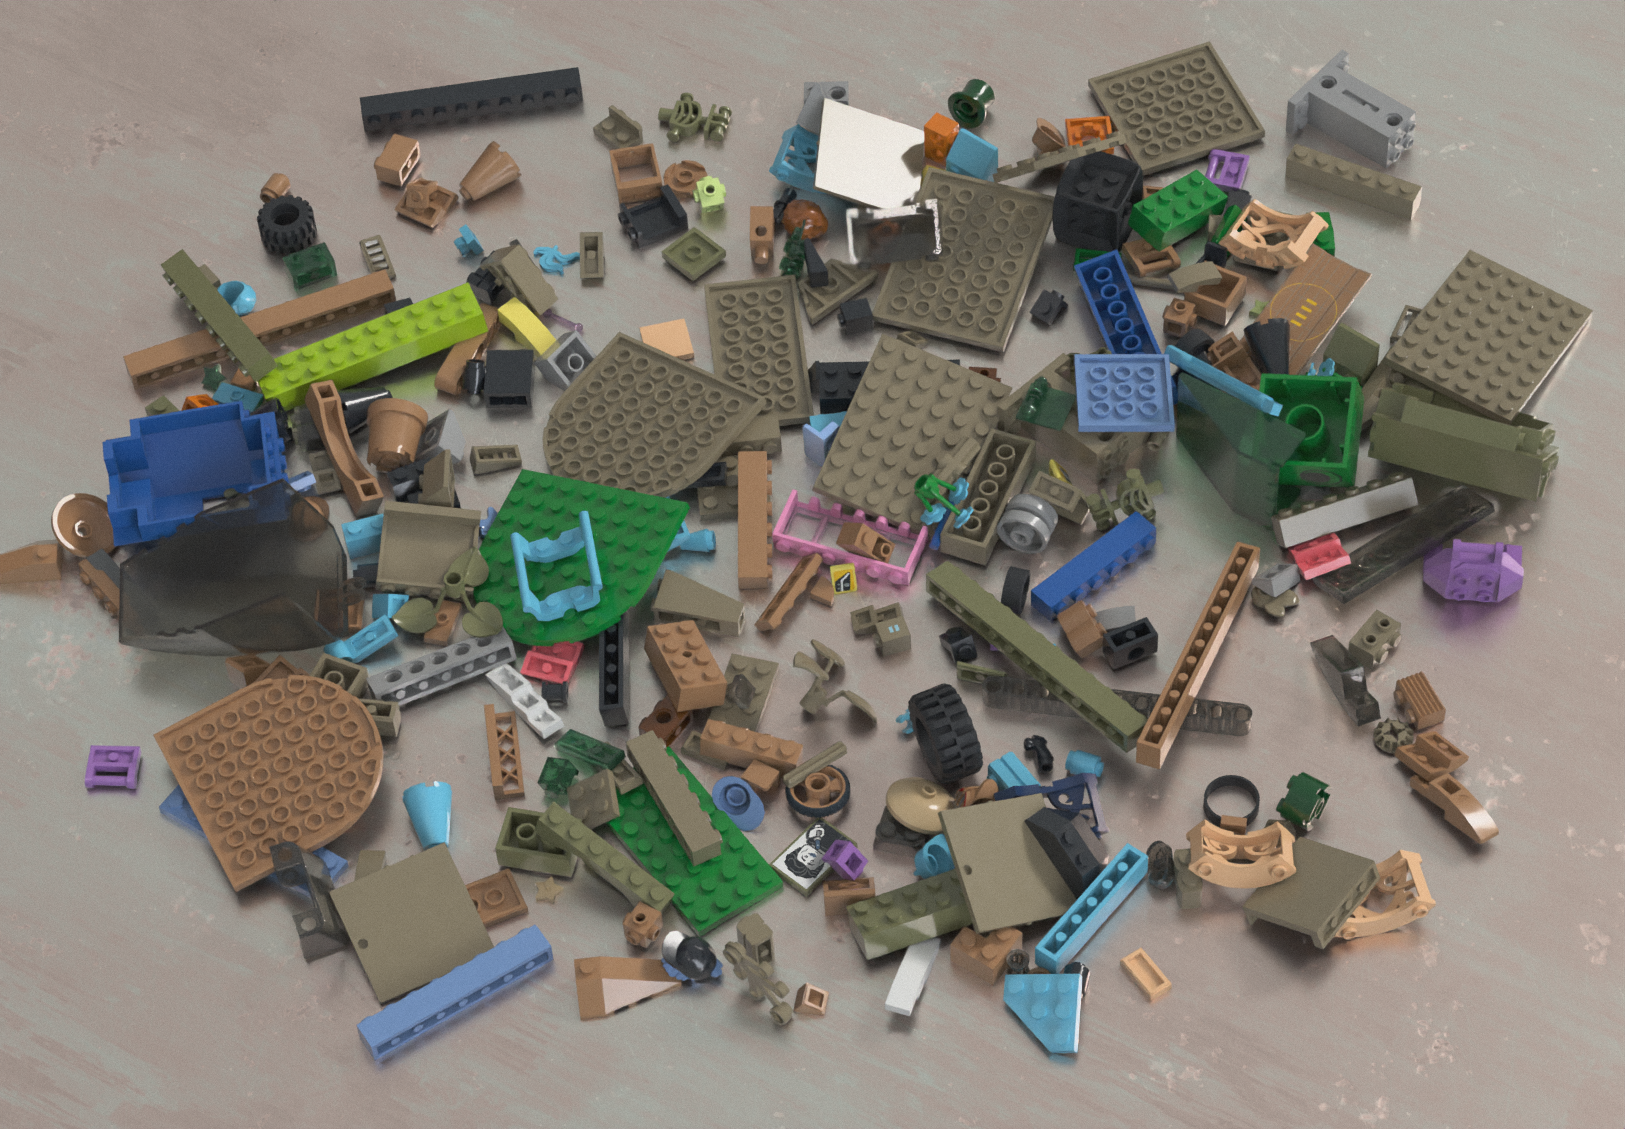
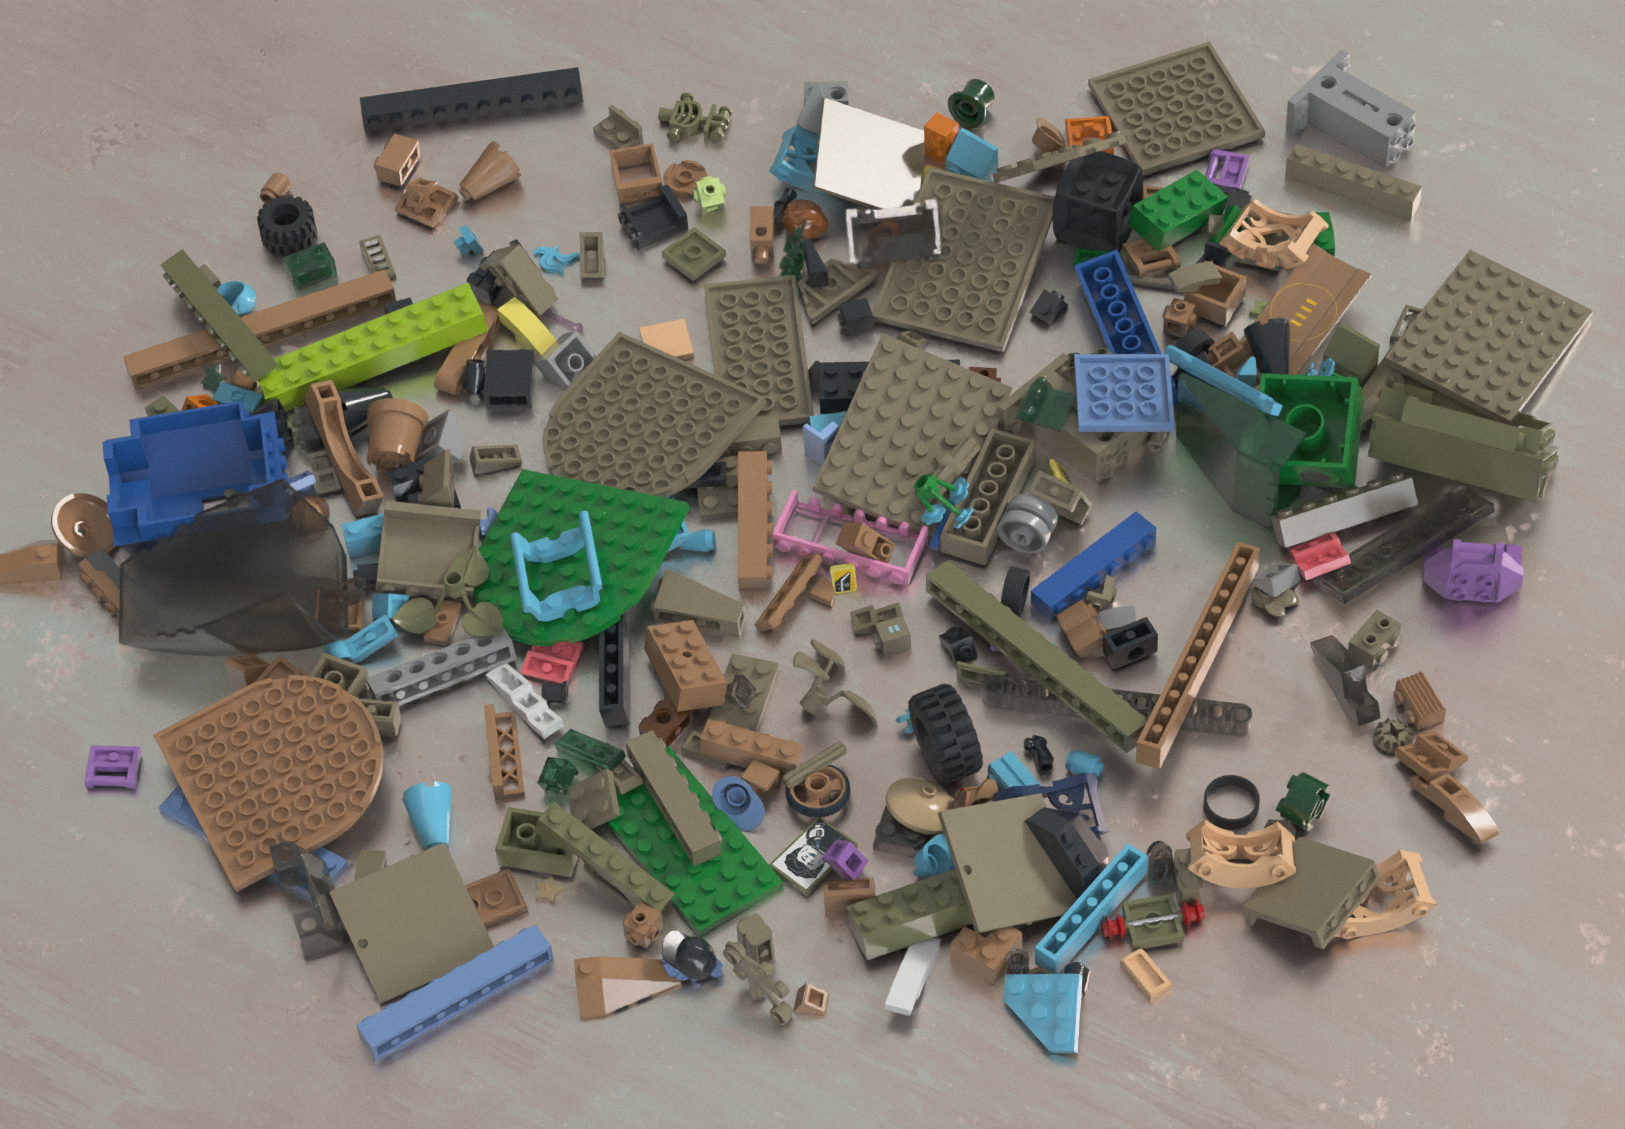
(1107, 594): none -> dark tan bracket
(1135, 489): olive piece -> none
(1153, 921): none -> olive plate
(1234, 824): medium nougat tile -> none
(1247, 372): none -> medium azure slope

